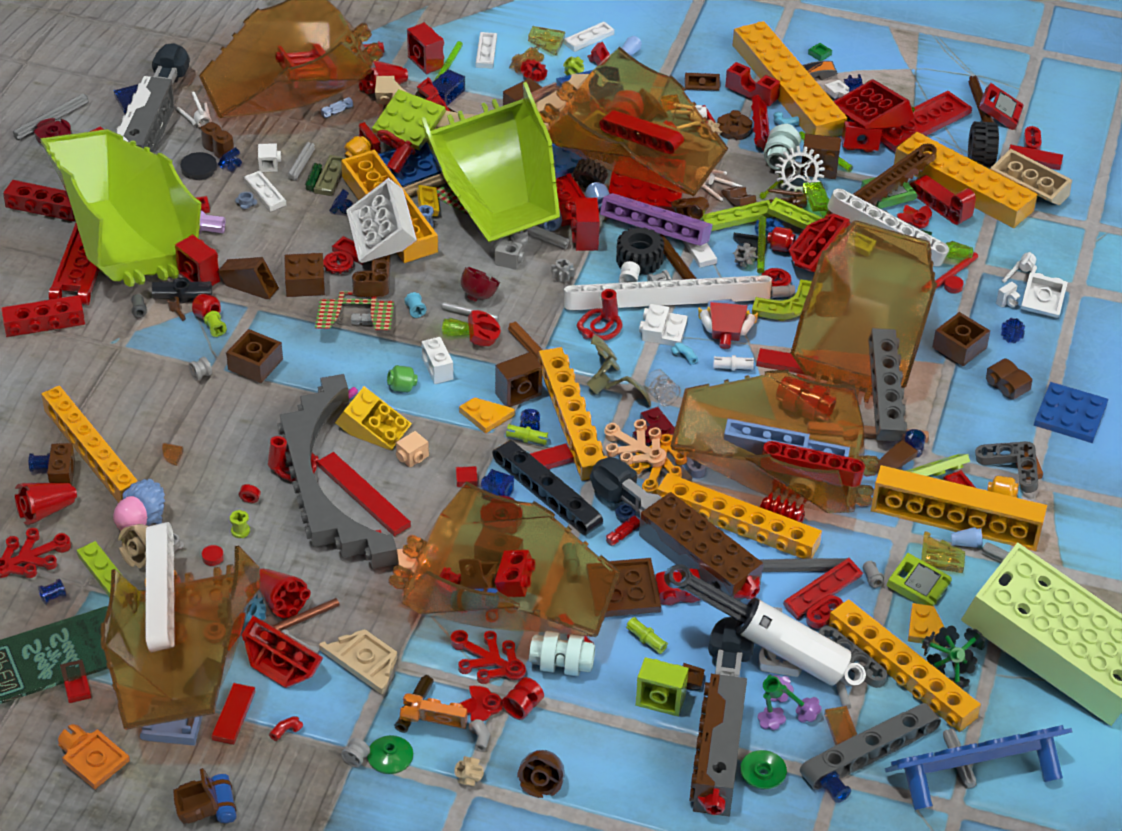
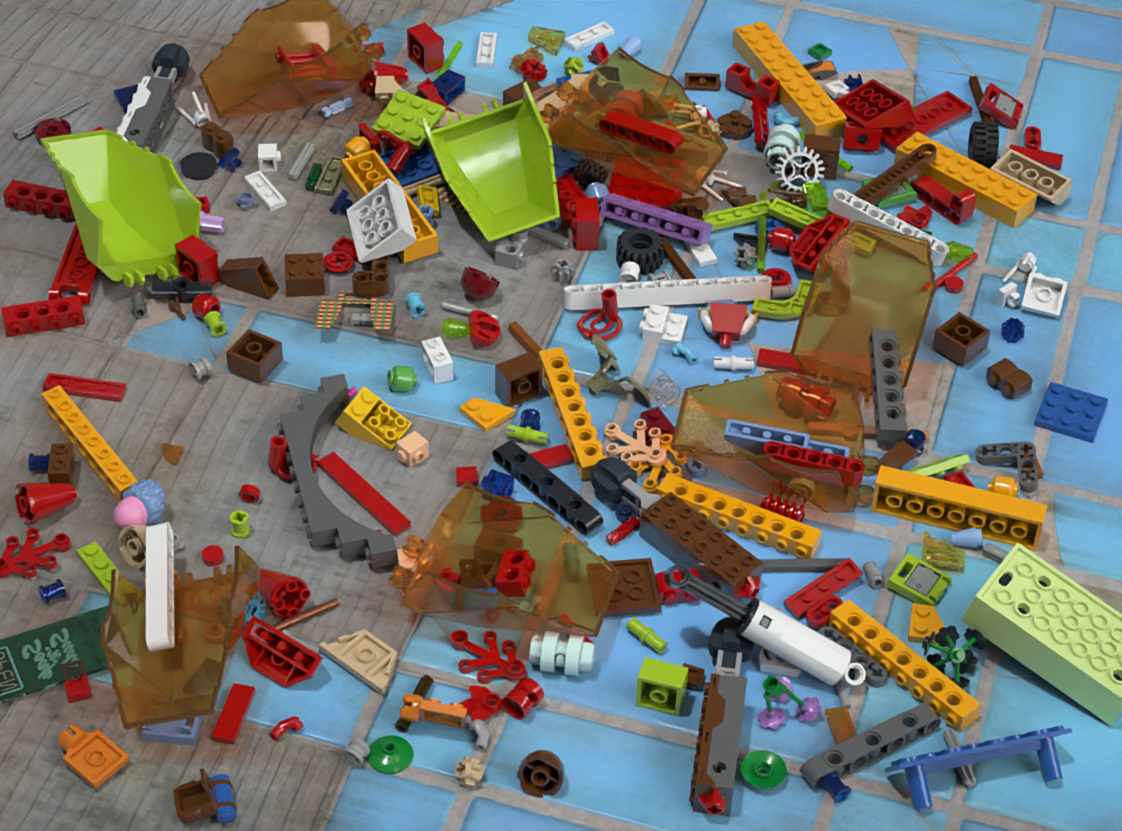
(86, 387): none -> red tile

